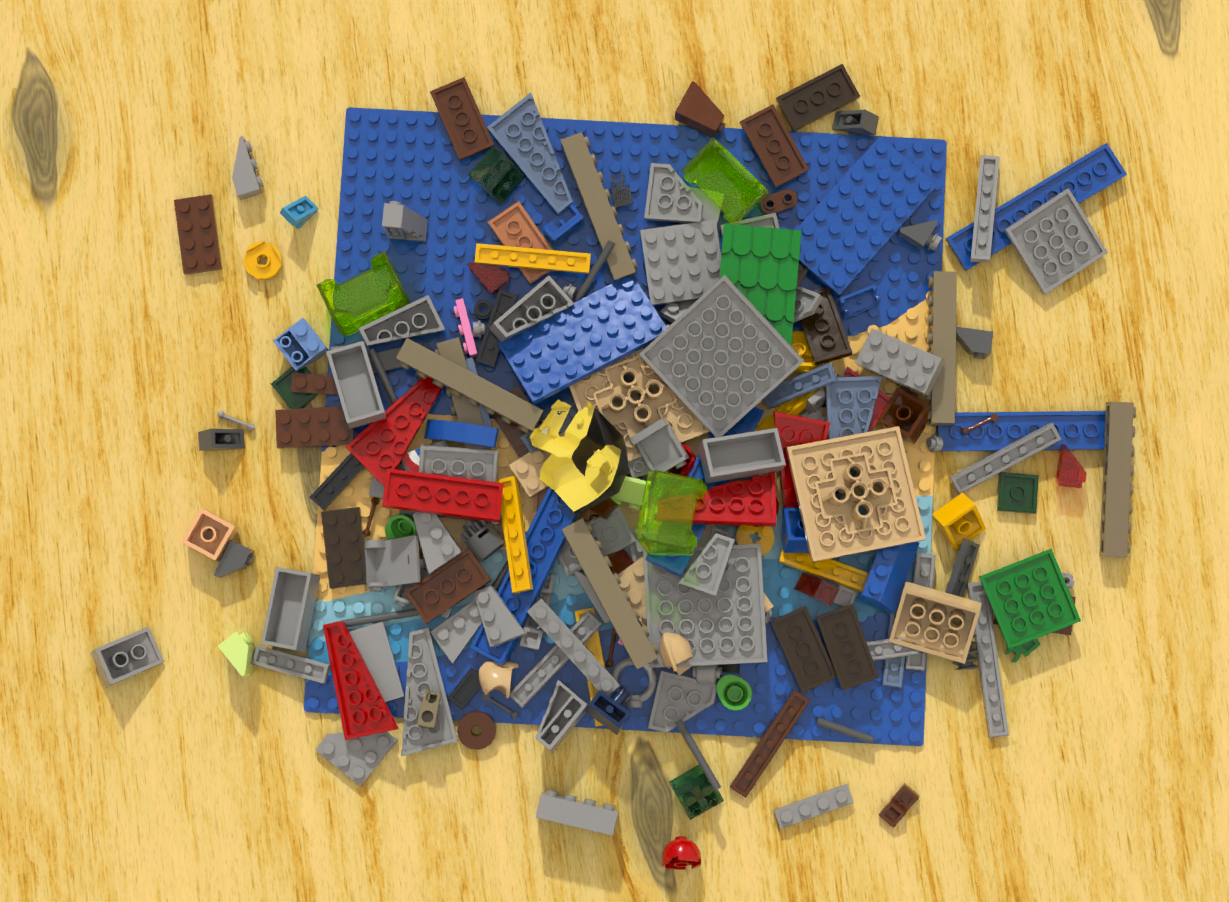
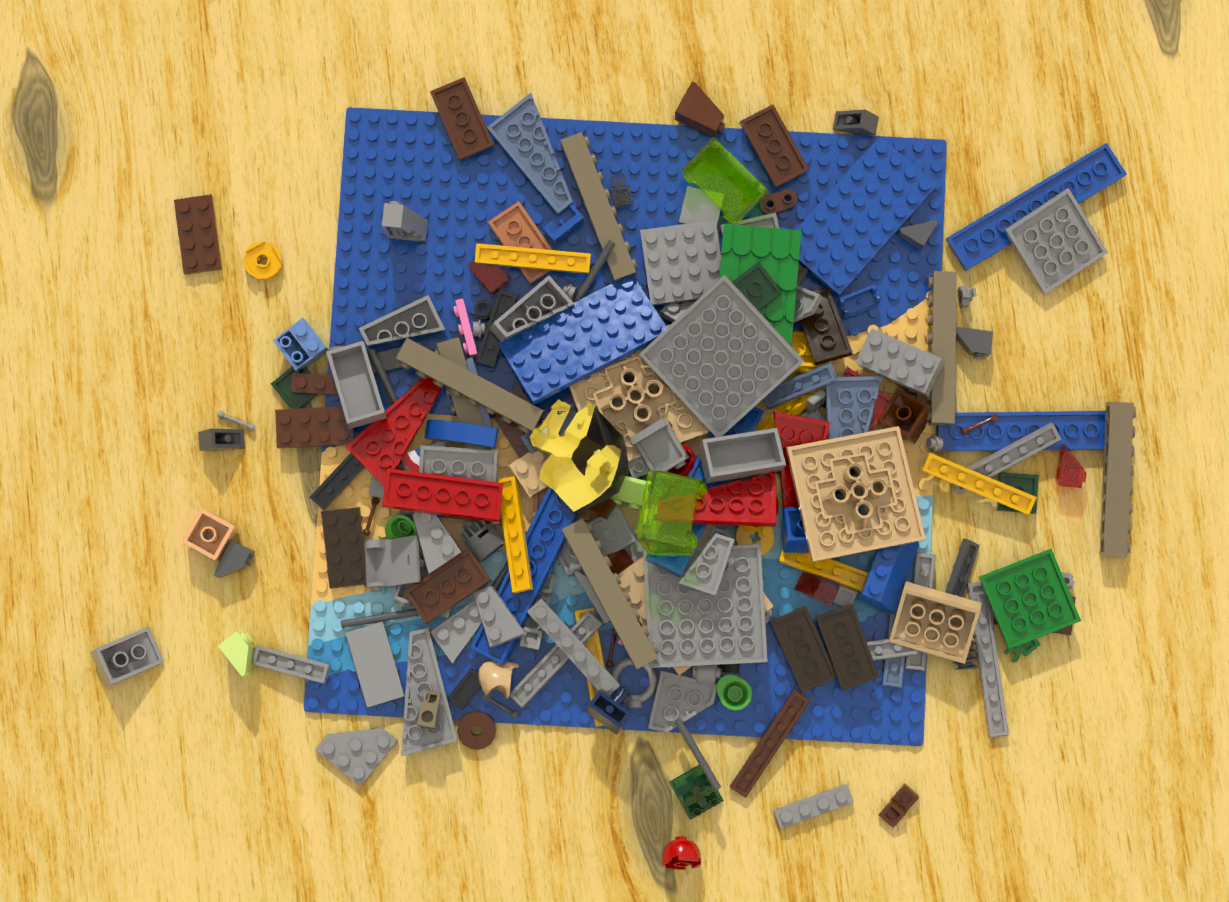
(244, 173): light grey slope -> none
(290, 609): light grey piece -> none
(299, 211): dark azure slope -> none
(358, 697): red wing -> none
(364, 296): clear neon green windscreen -> none
(496, 175): clear green slope -> none
(561, 716): light grey wedge -> none
(577, 813): light grey piece -> none
(670, 197): light grey plate -> none
(674, 650): tan piece -> none
(757, 286): none -> dark green tile
(817, 97): dark brown plate -> none
(844, 730): dark grey bar -> none
(933, 241): light grey plate -> none
(959, 520): yellow slope -> none
(965, 296): none -> light grey plate
(979, 483): none -> yellow plate
(985, 209): light grey plate -> none

